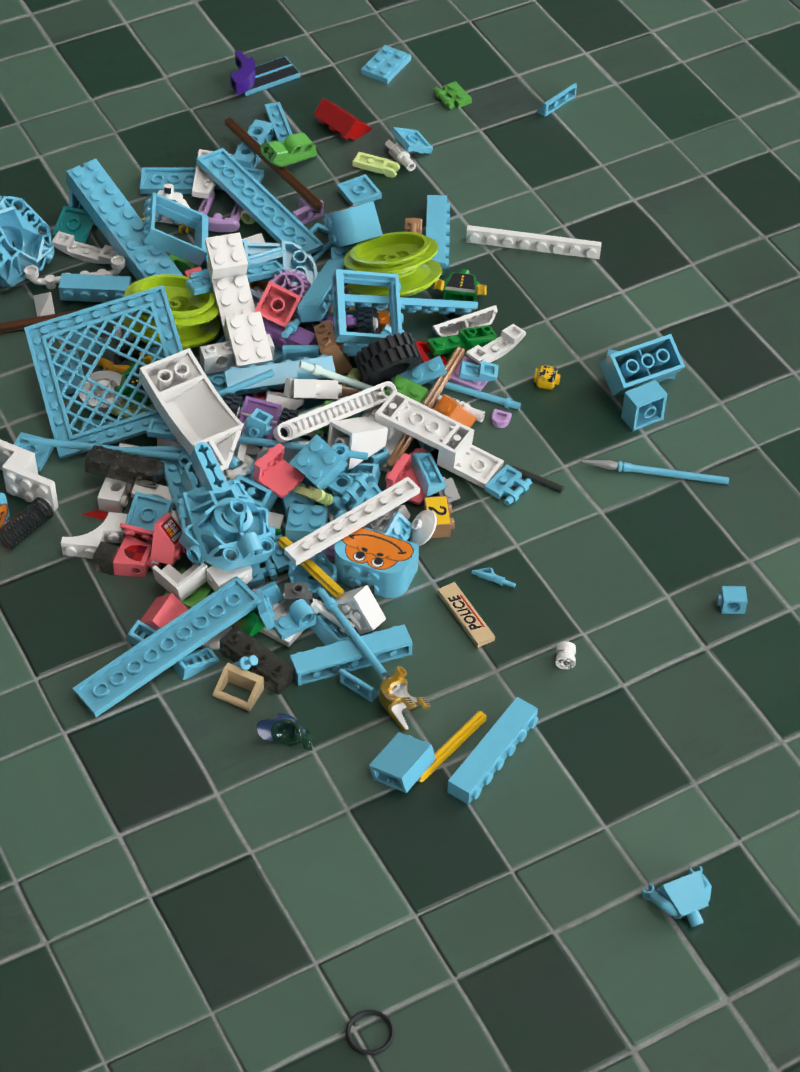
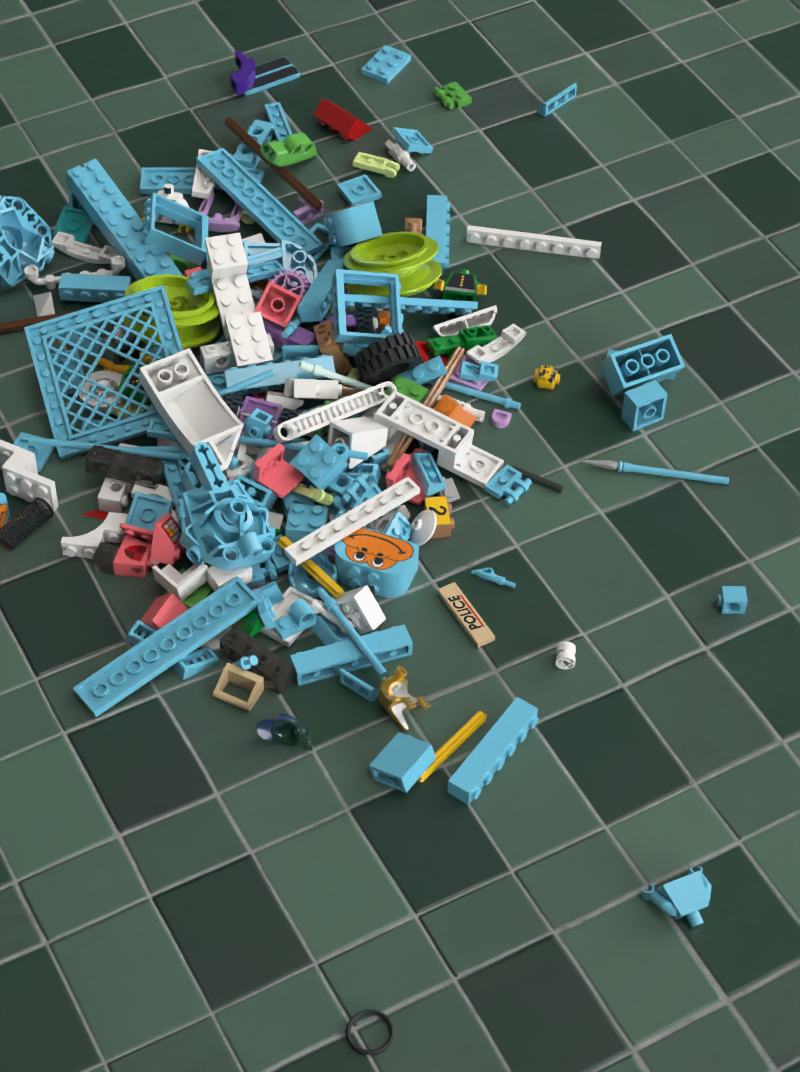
(296, 591): dark grey brick -> none

